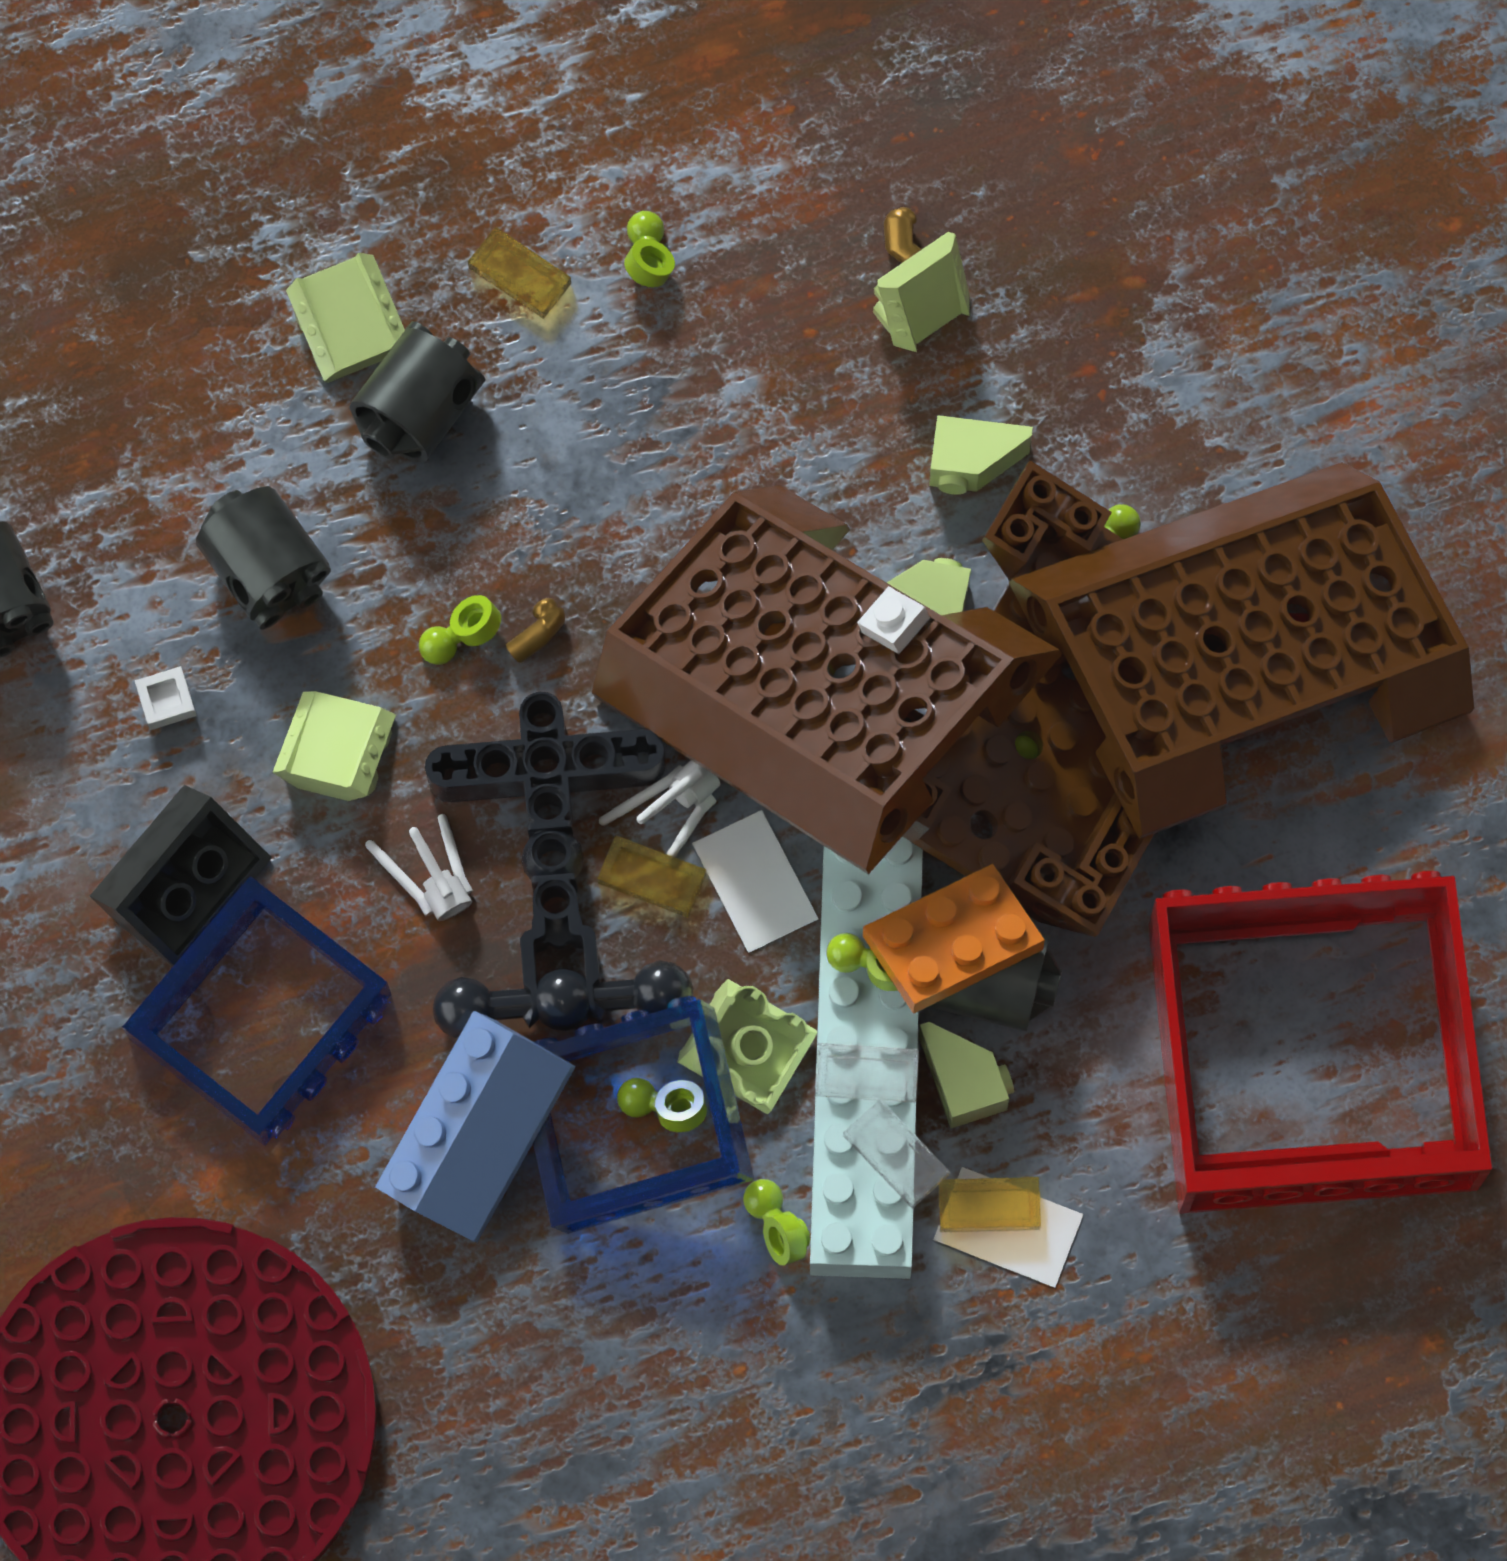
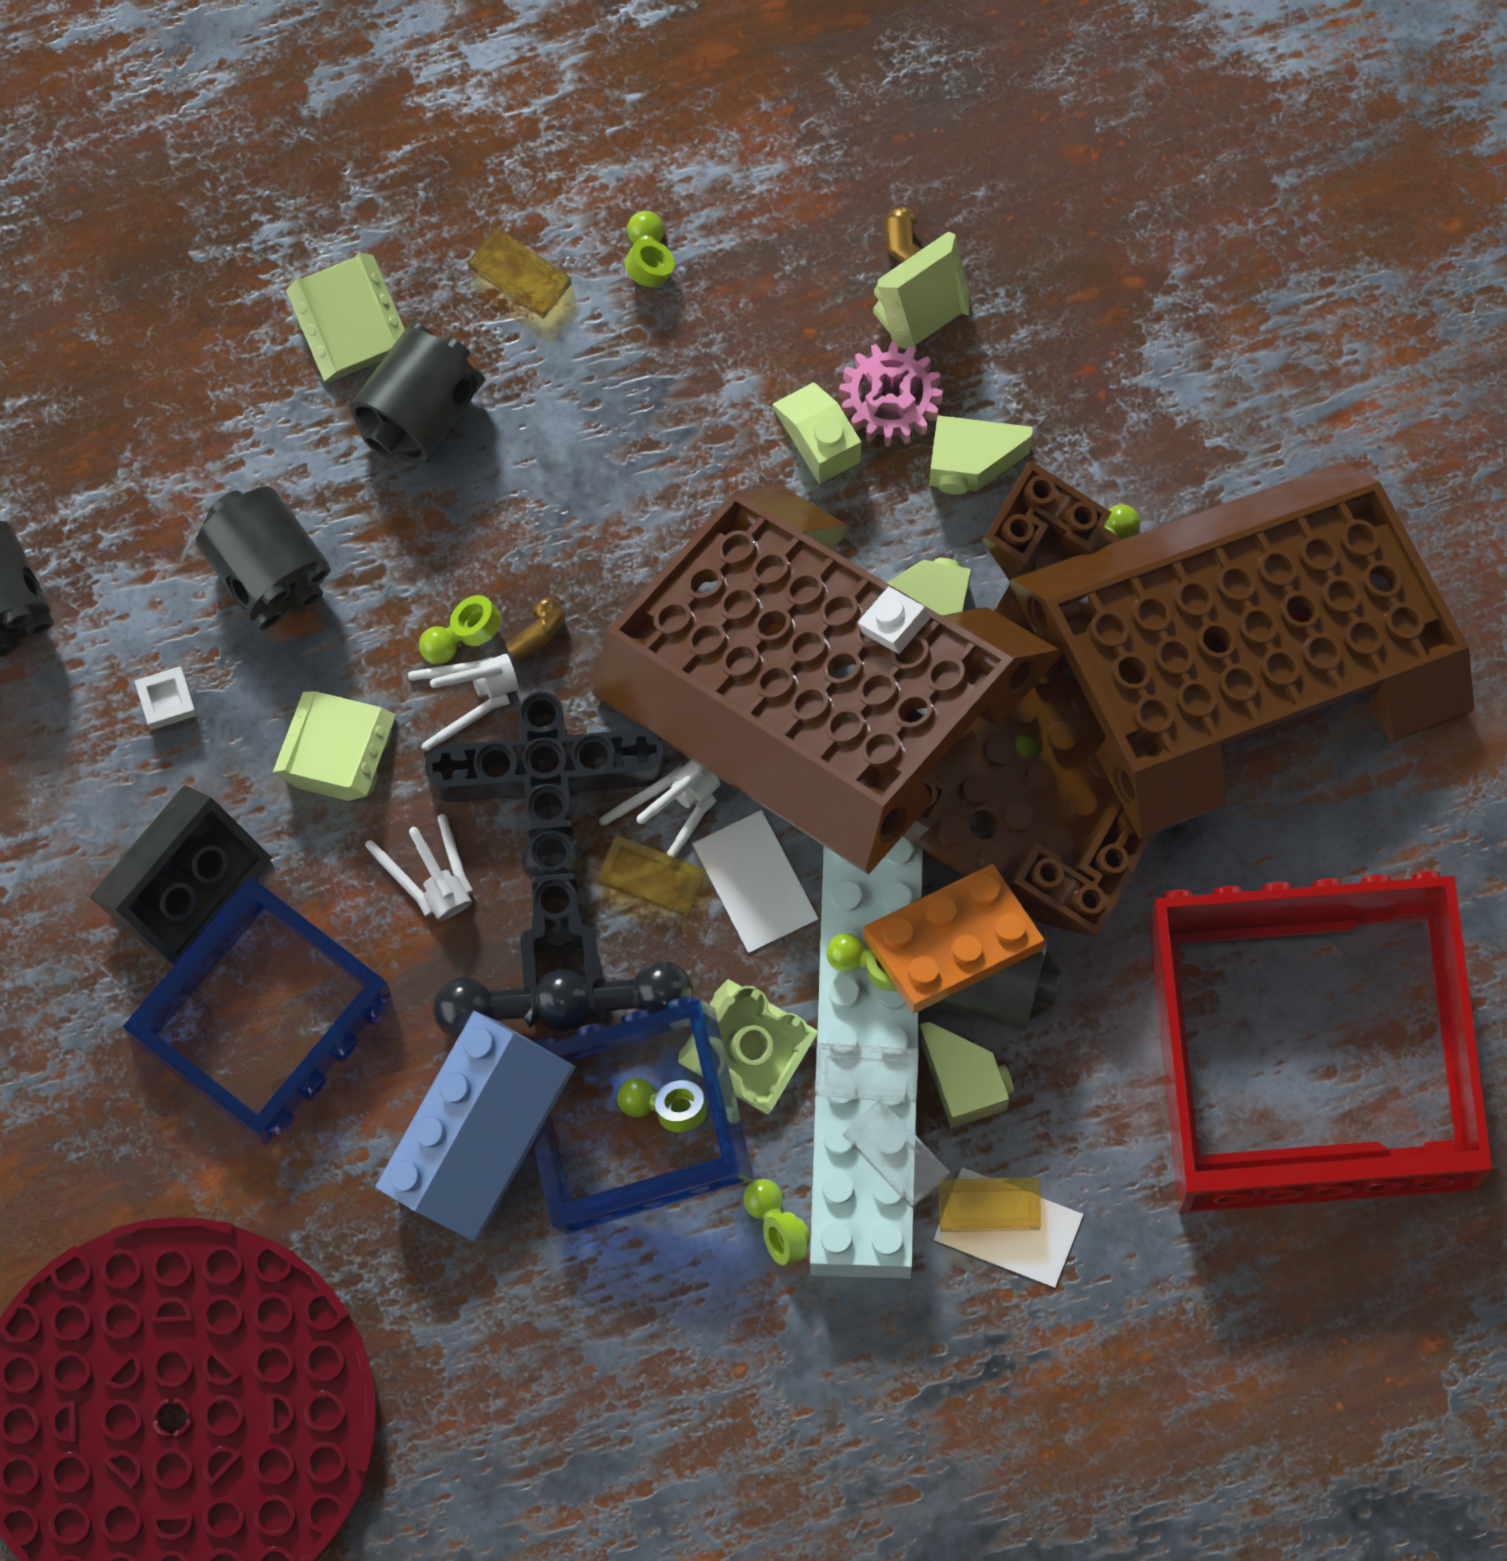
(490, 677): none -> white plant
(819, 431): none -> yellowish green slope
(892, 374): none -> bright pink gear

